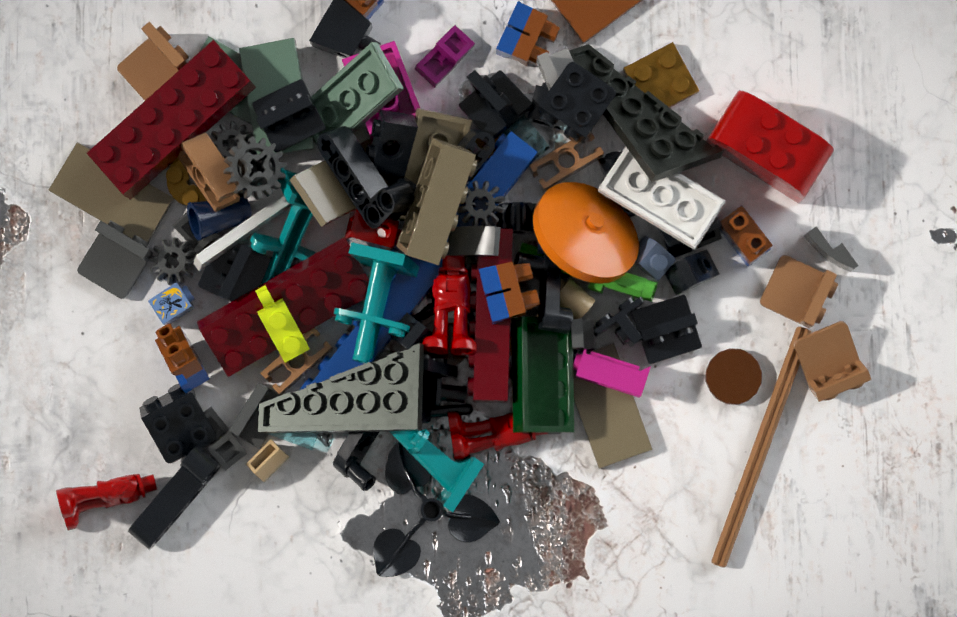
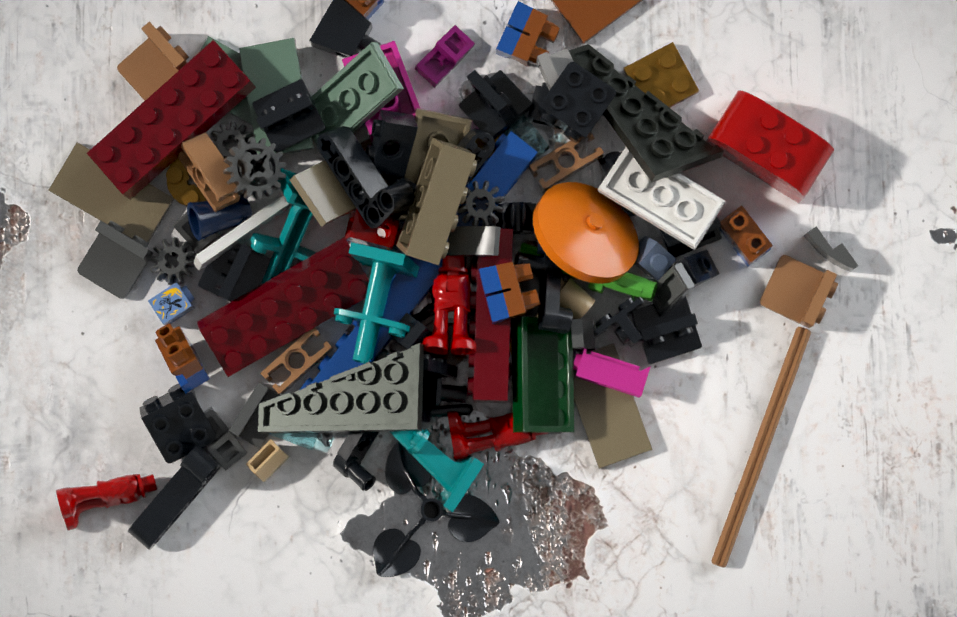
(281, 326): neon yellow plate -> none
(672, 288): none -> dark grey tile
(733, 376): reddish brown tile -> none
(830, 361): medium nougat bracket -> none

